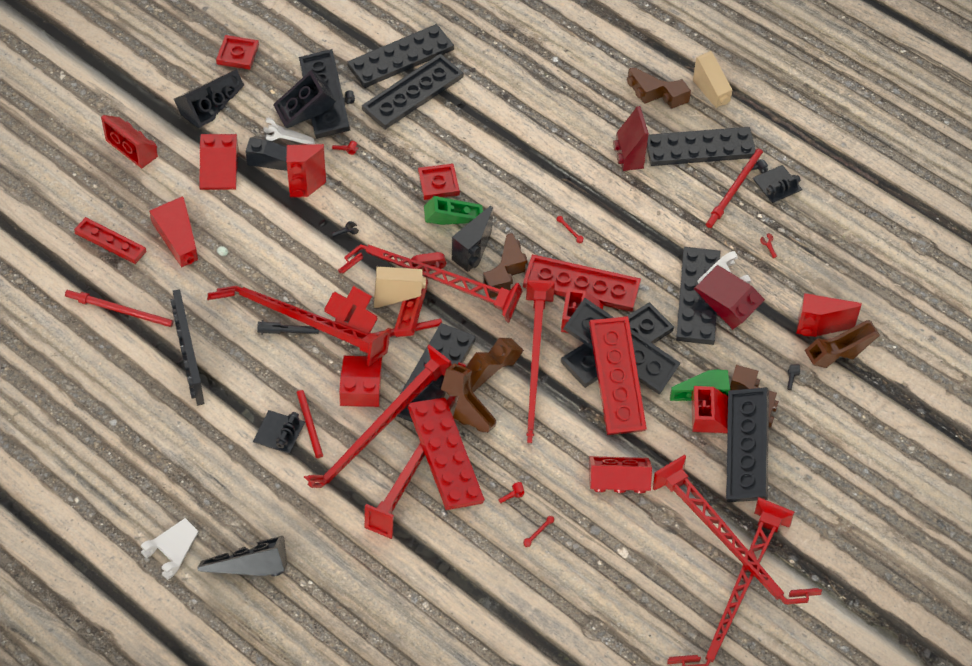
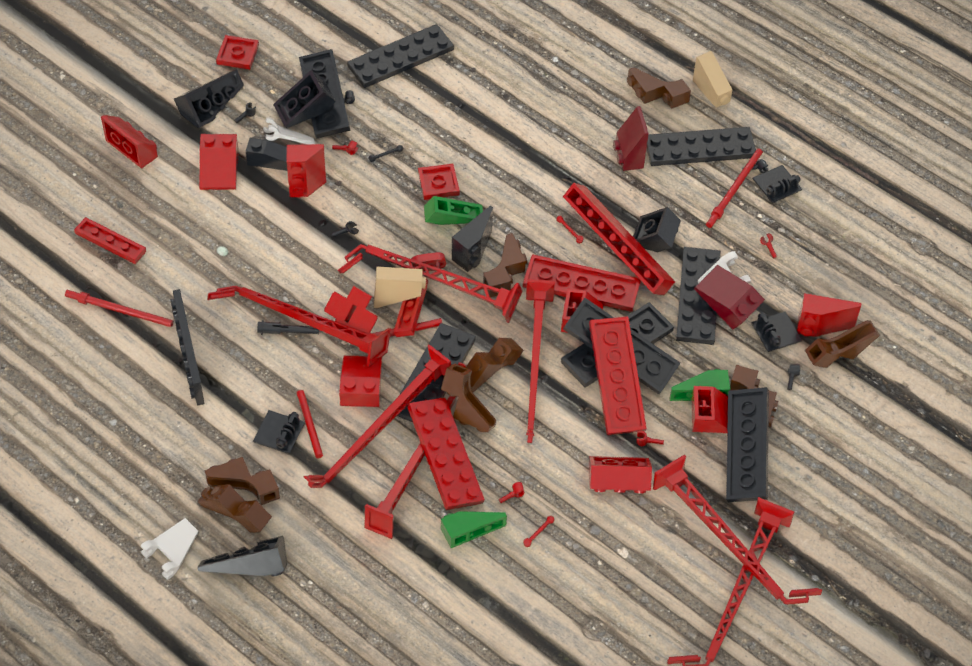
(175, 229): slope -> none
(228, 502): none -> reddish brown arch
(238, 476): none -> reddish brown arch
(249, 111): none -> black hand
(372, 158): none -> black hinge
(412, 91): black plate -> none
(466, 525): none -> green slope
(619, 239): none -> red brick
(642, 442): none -> red hand
(657, 230): none -> black slope
(776, 331): none -> black hinge

